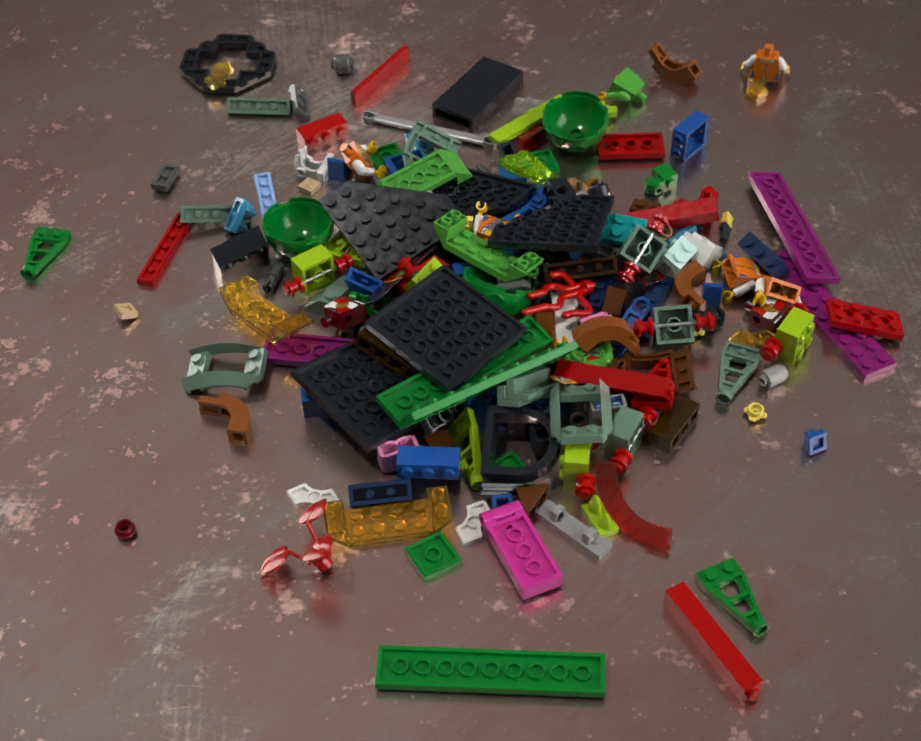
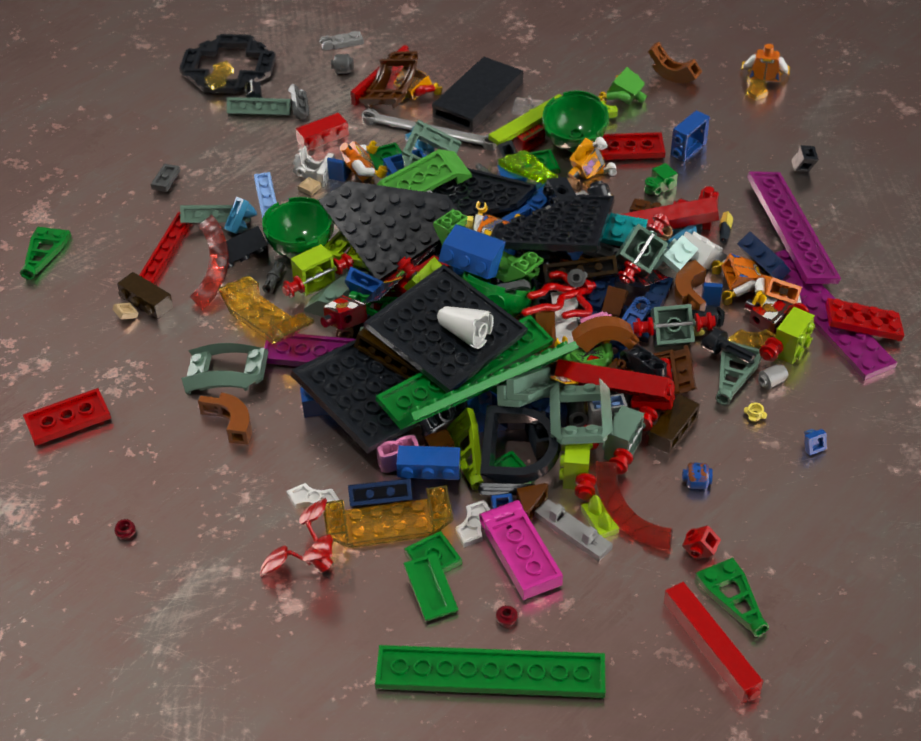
(62, 426): none -> red plate
(145, 295): none -> dark brown brick
(217, 263): none -> clear red tile
(253, 89): none -> black piece
(341, 40): none -> light grey hinge
(376, 92): none -> reddish brown wedge
(420, 85): none -> torso
(430, 587): none -> green piece
(467, 324): none -> white cone
(472, 251): none -> blue slope
(506, 621): none -> dark red plate
(576, 277): none -> dark grey plate
(589, 161): none -> torso
(643, 361): none -> black piece
(697, 476): none -> blue head
(701, 542): none -> red brick
(718, 341): none -> black piece
(805, 158): none -> black brick

